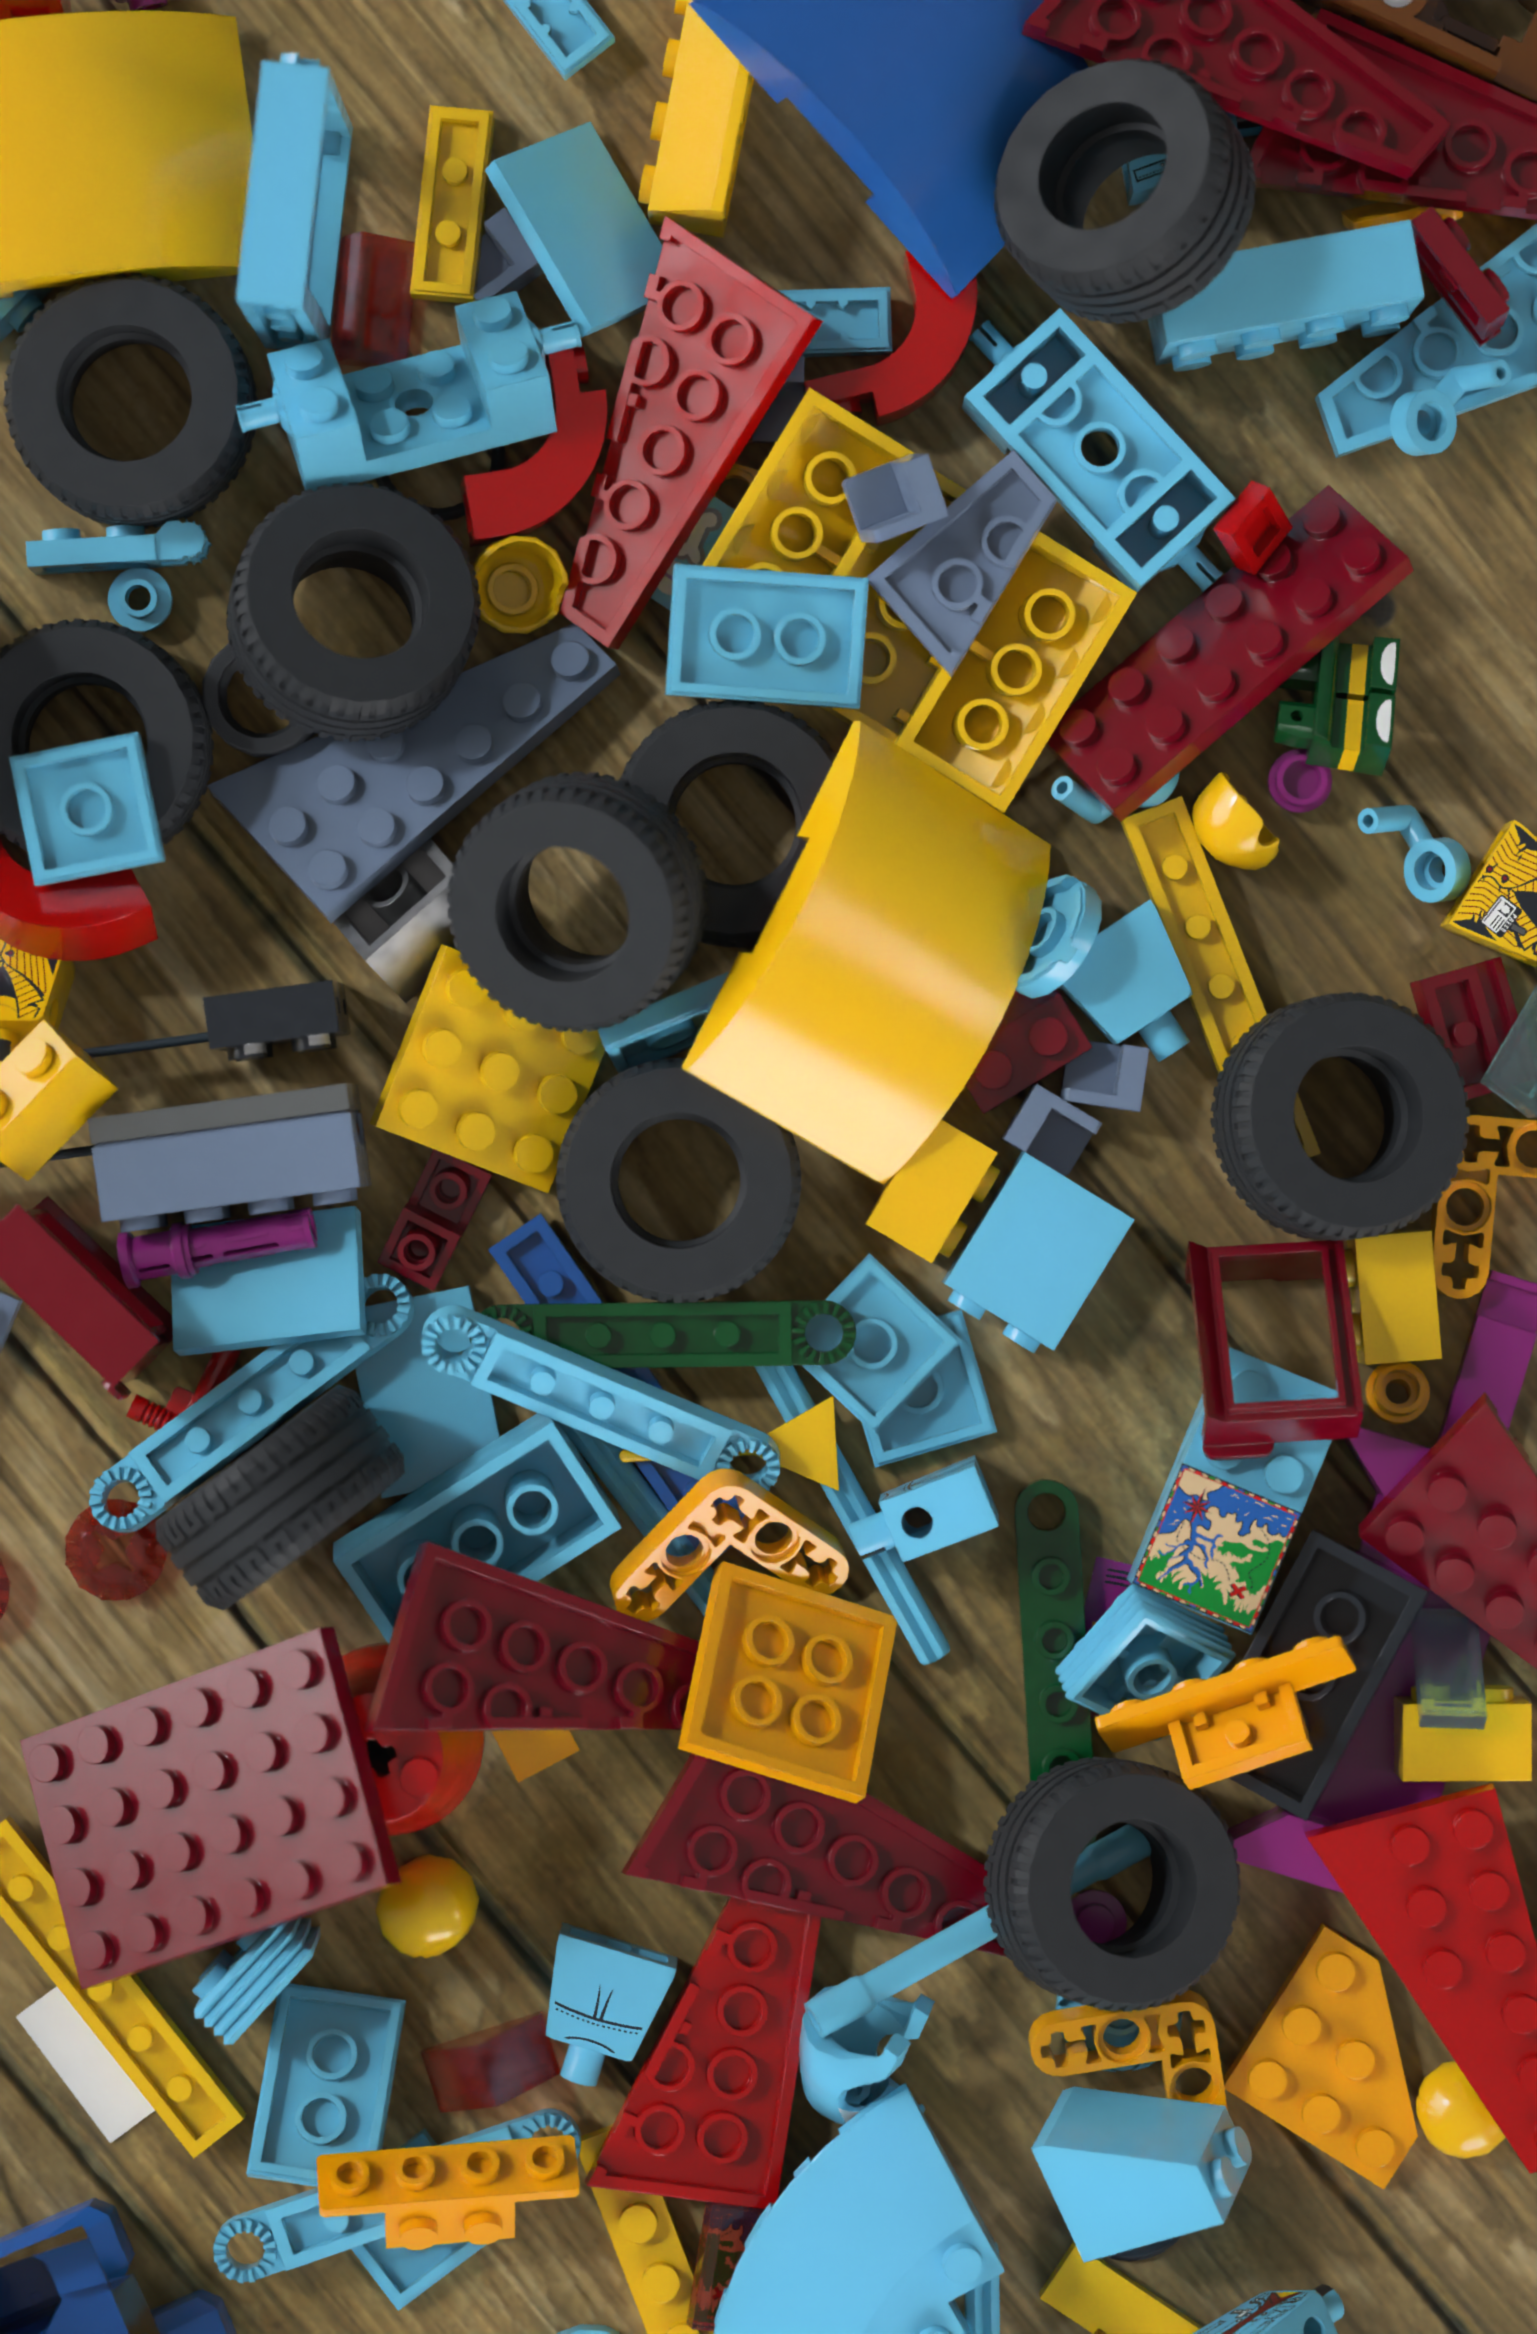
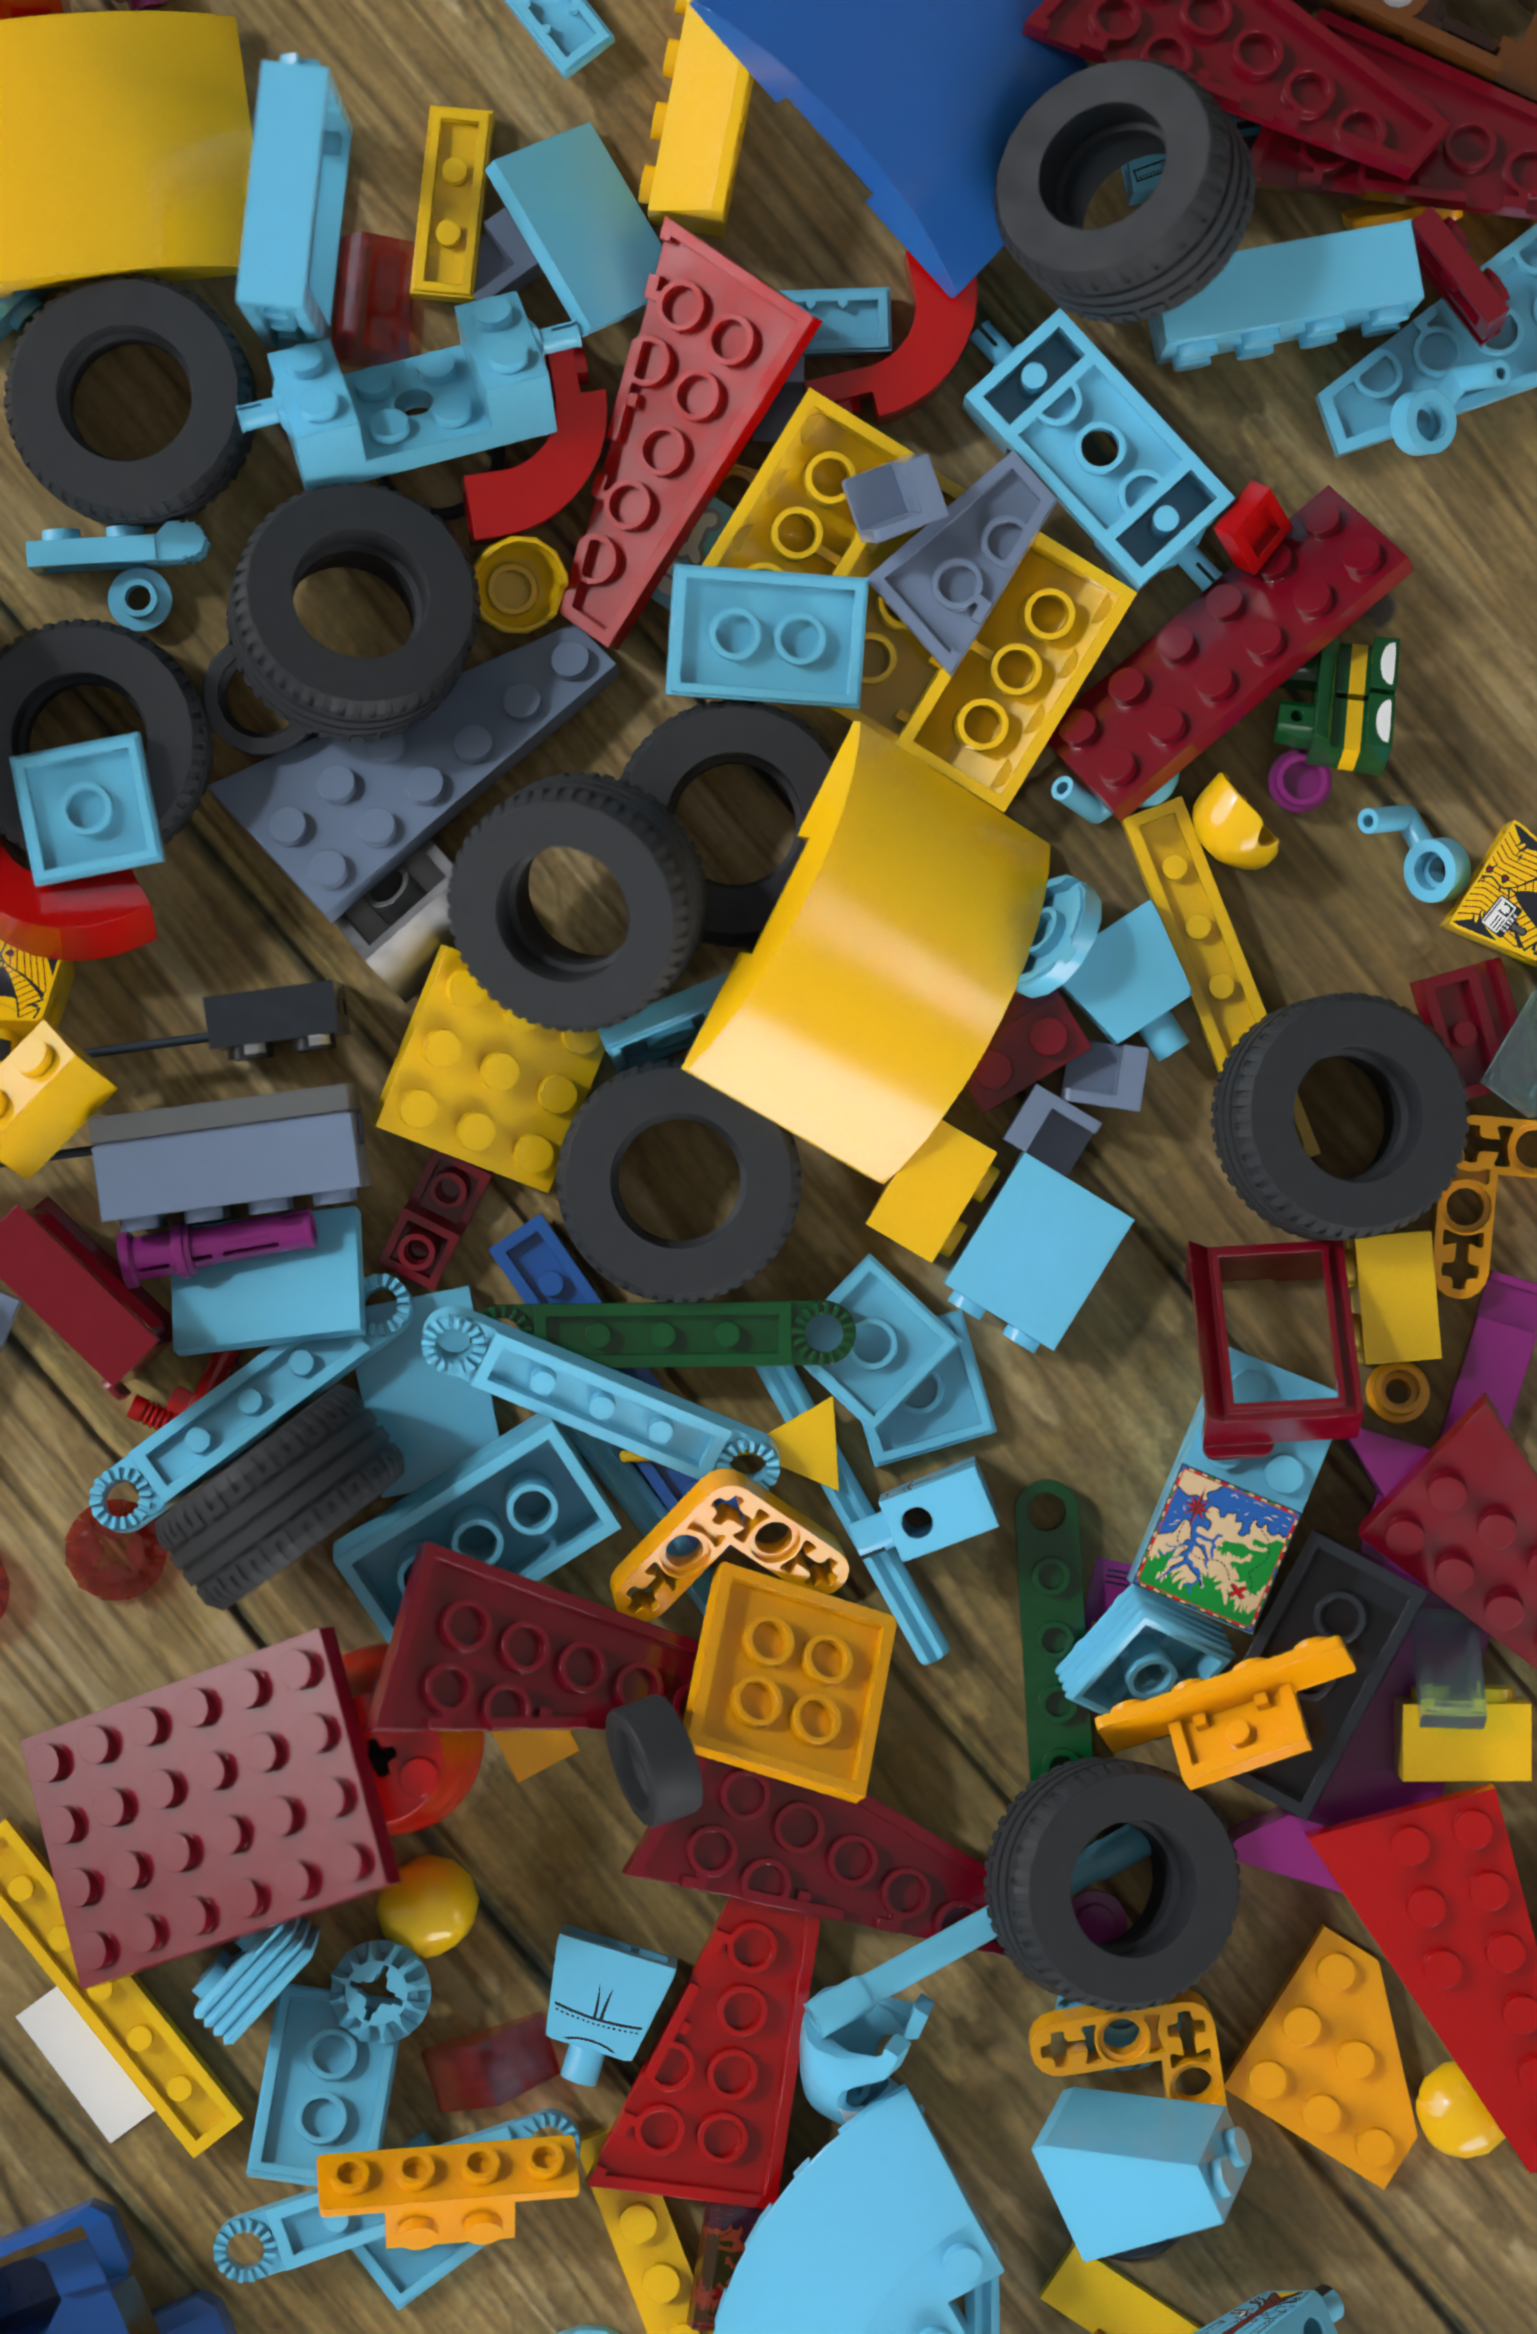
(406, 1979): none -> medium azure gear
(654, 1760): none -> black tyre

